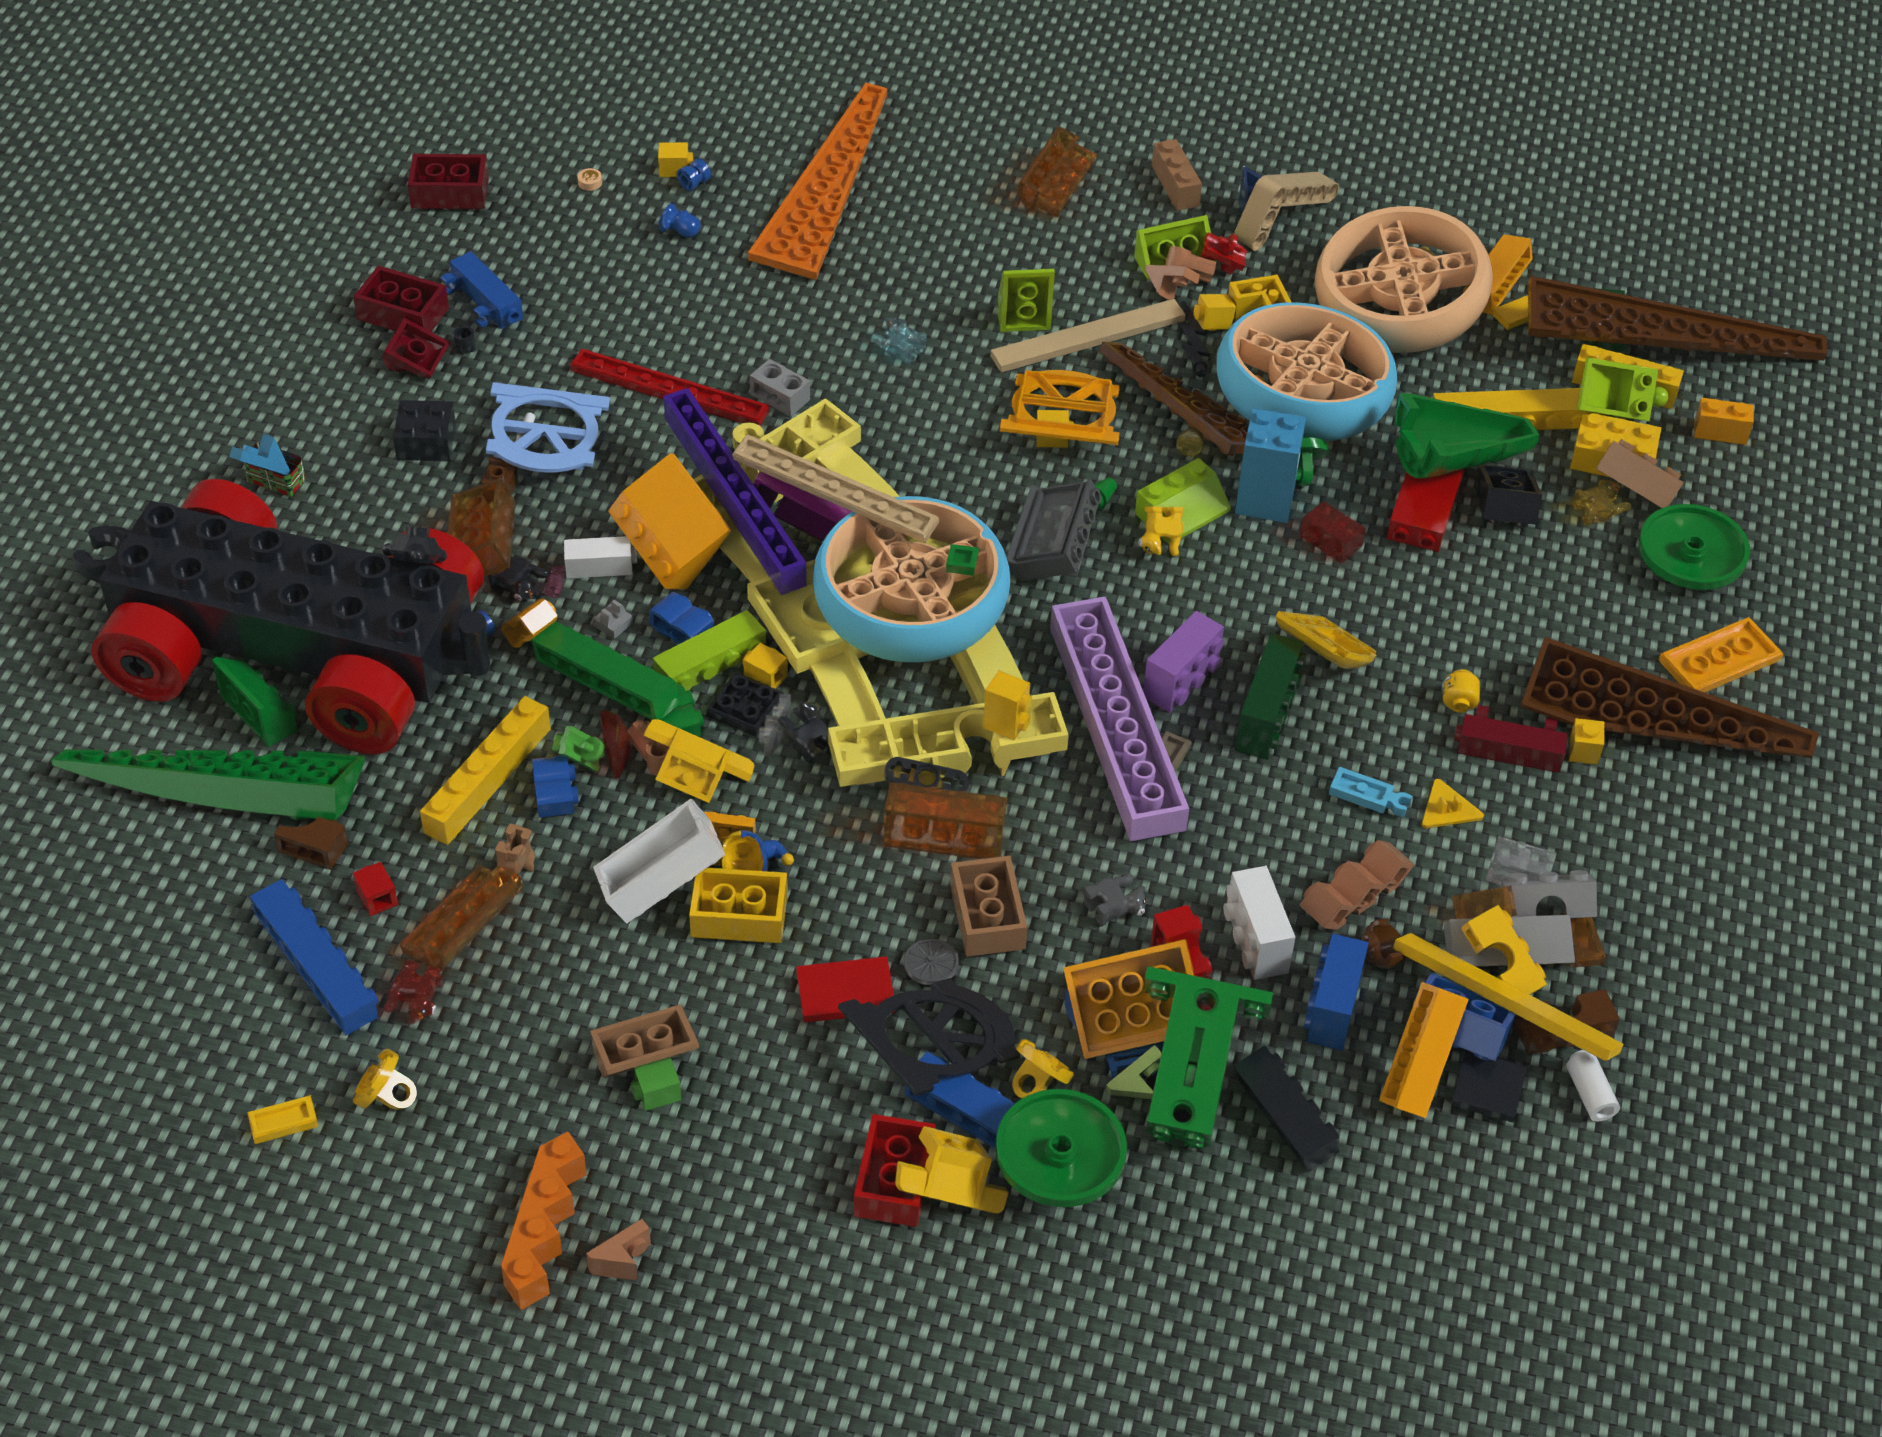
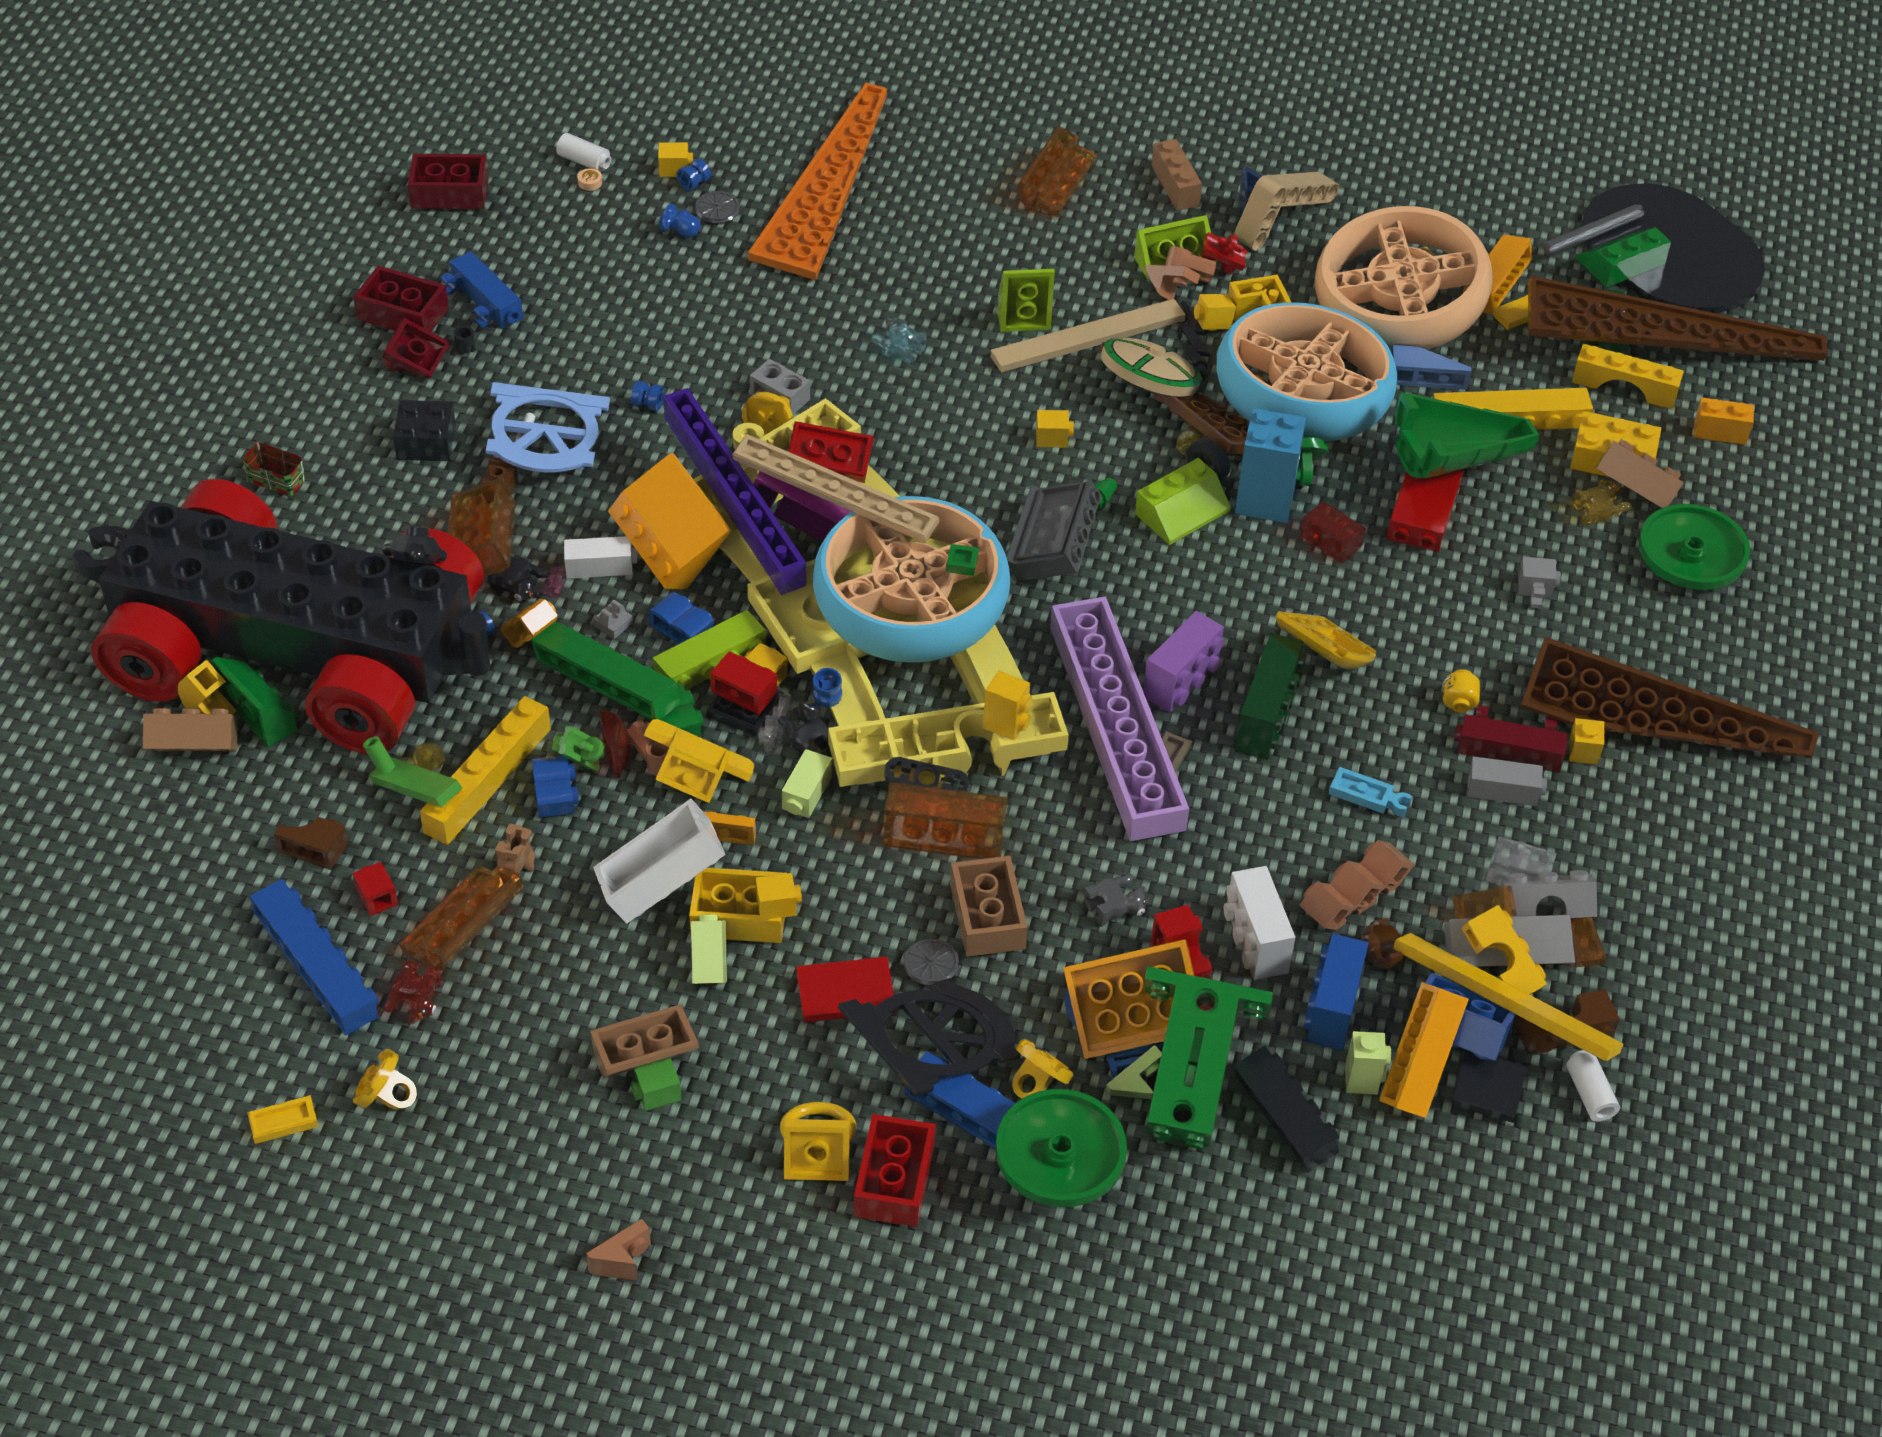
(190, 730): none -> medium nougat brick
(201, 690): none -> yellow brick
(266, 456): dark azure slope -> none
(272, 783): green wedge -> none
(408, 778): none -> bright green piece
(429, 756): none -> clear yellow tile
(543, 1206): orange brick -> none
(583, 152): none -> white brick
(647, 395): none -> blue wheel
(661, 384): red tile -> none
(708, 950): none -> yellowish green brick
(717, 207): none -> dark grey wheel
(744, 682): none -> red brick
(749, 852): yellow piece -> none
(767, 411): none -> yellow tile
(777, 896): none -> yellow brick
(806, 783): none -> yellowish green brick
(817, 1146): none -> yellow tile
(827, 687): none -> blue wheel
(833, 449): none -> red tile
(952, 1173): yellow plate -> none
(1095, 432): light orange window -> none
(1151, 366): none -> tan dish
(1158, 526): yellow animal -> none
(1213, 452): none -> black tyre
(1366, 1062): none -> yellowish green brick
(1427, 369): none -> medium blue slope
(1448, 807): yellow piece -> none
(1506, 781): none -> light grey brick
(1508, 495): black slope -> none
(1537, 579): none -> light grey brick
(1593, 229): none -> dark grey axle
(1620, 390): lime slope -> none
(1626, 256): none -> green slope
(1709, 257): none -> black tile
(1721, 656): light orange tile -> none

